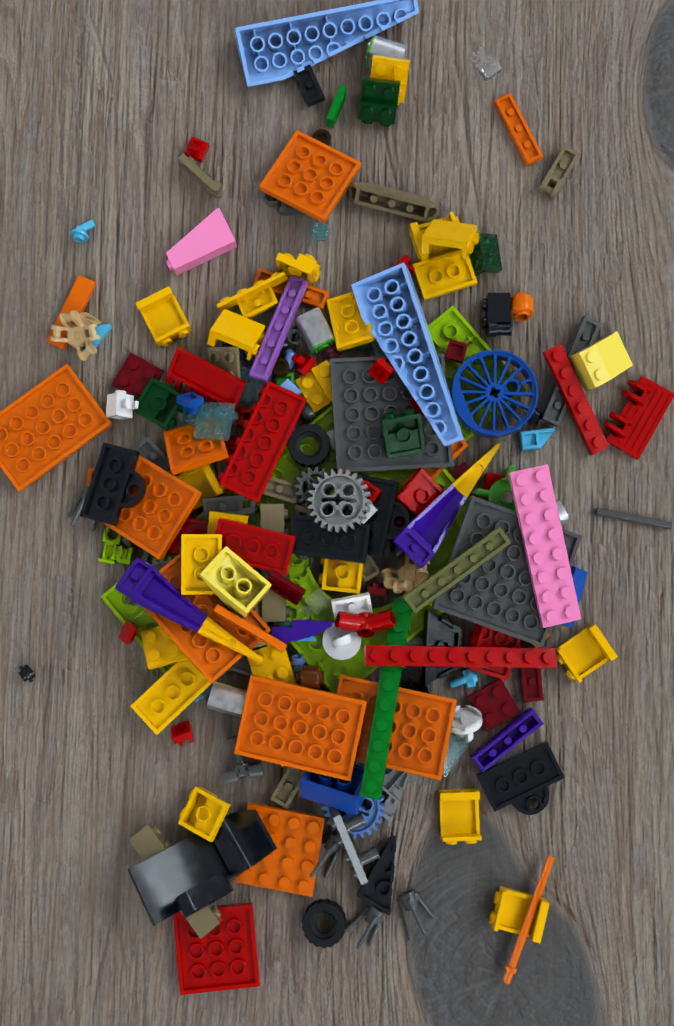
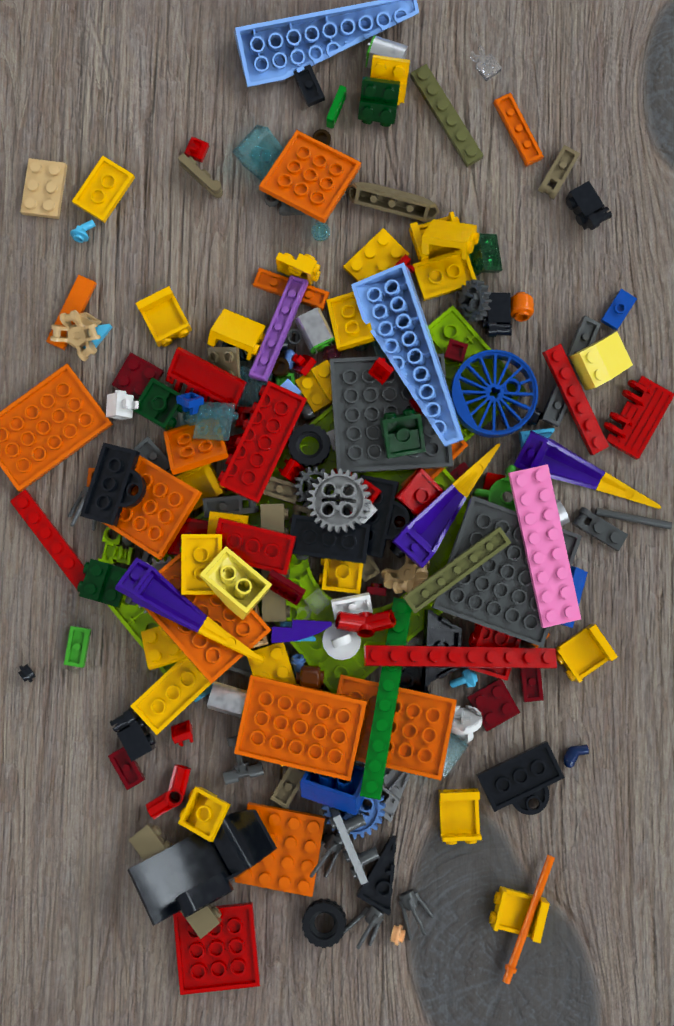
(43, 188): none -> tan plate
(49, 537): none -> red plate
(77, 646): none -> bright green plate
(101, 583): none -> dark green plate
(103, 189): none -> yellow plate
(127, 770): none -> dark red plate
(128, 632): red slope -> none
(133, 734): none -> black hinge
(177, 784): none -> red piece
(201, 244): bright pink slope -> none
(249, 628): orange tile -> none
(256, 298): yellow bracket -> none
(258, 151): none -> clear light blue slope
(291, 470): none -> red tile
(376, 256): none -> yellow plate
(398, 934): none -> light nougat plate
(446, 115): none -> olive plate
(474, 300): none -> dark grey gear
(506, 739): dark purple brick -> none
(571, 468): none -> dark purple plate
(572, 754): none -> dark blue arm
(587, 206): none -> black hinge
(600, 529): none -> dark grey plate
(618, 309): none -> blue plate

